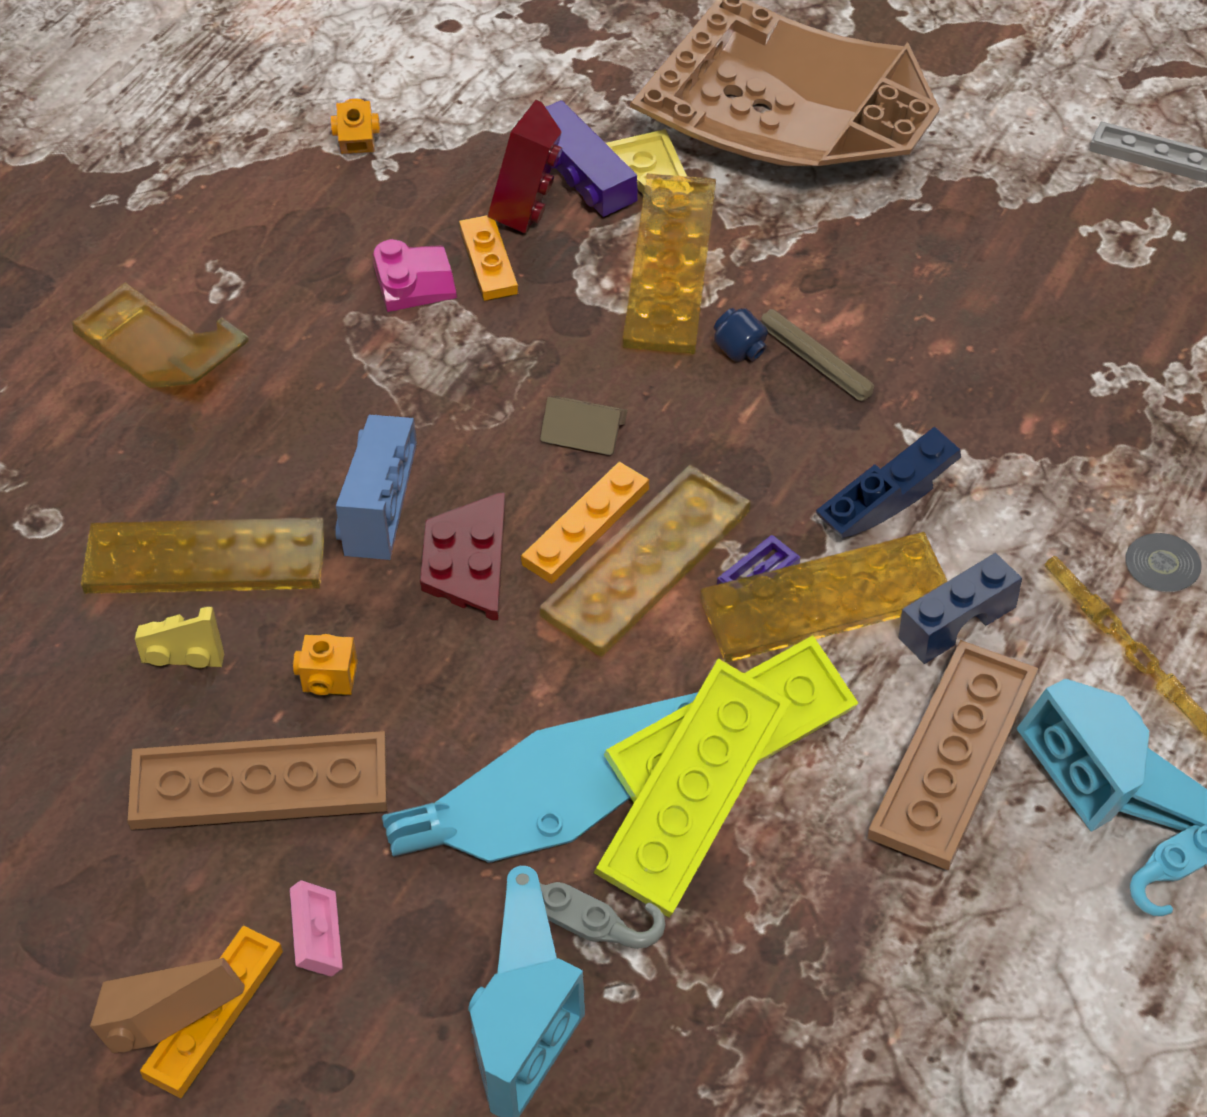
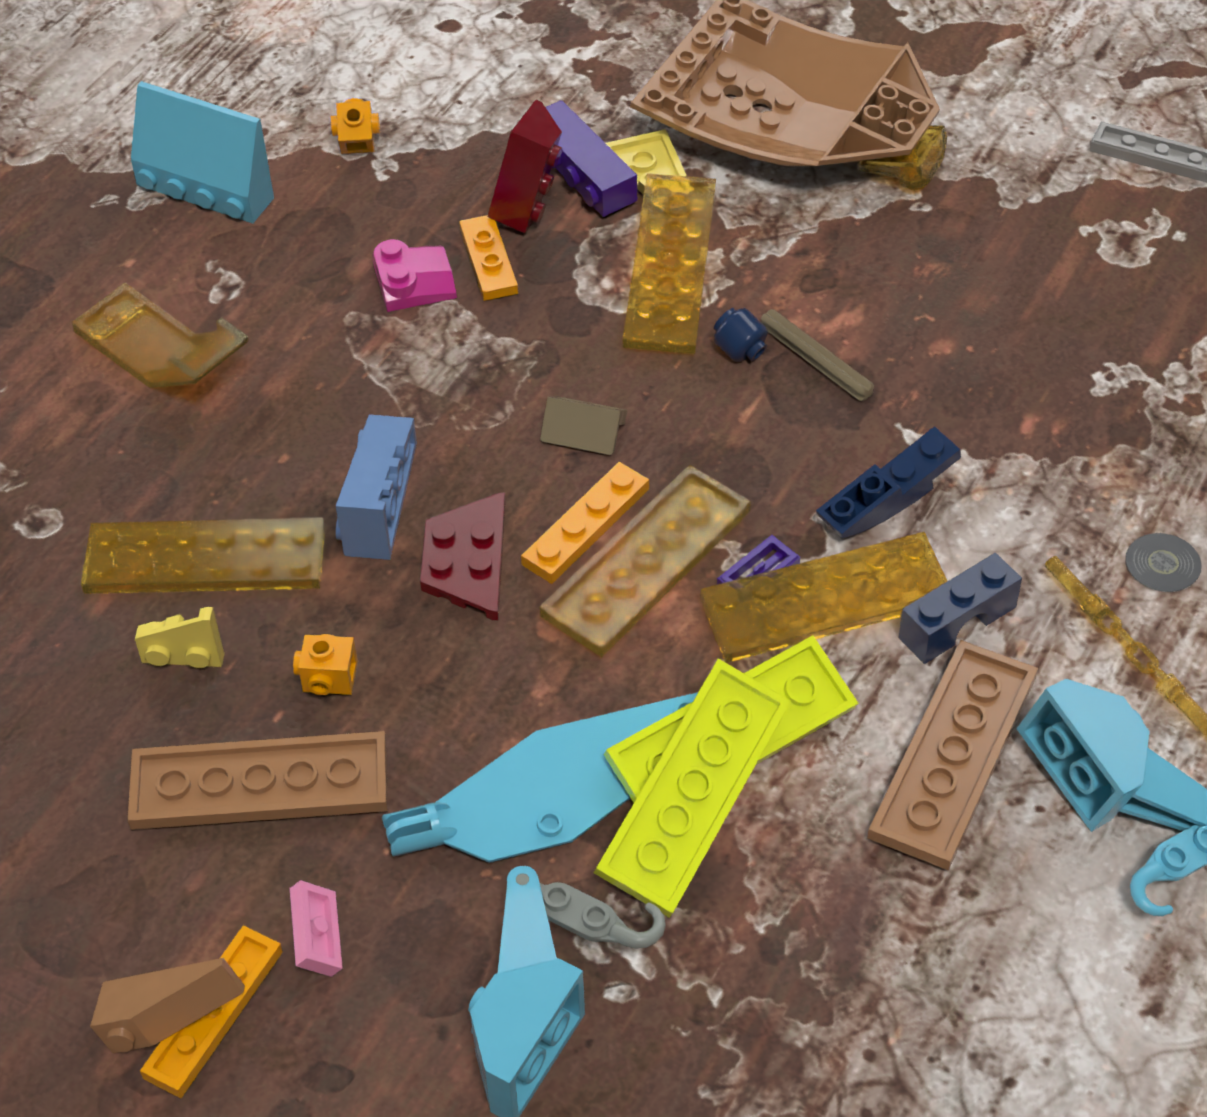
(200, 153): none -> medium azure slope
(916, 168): none -> clear yellow slope

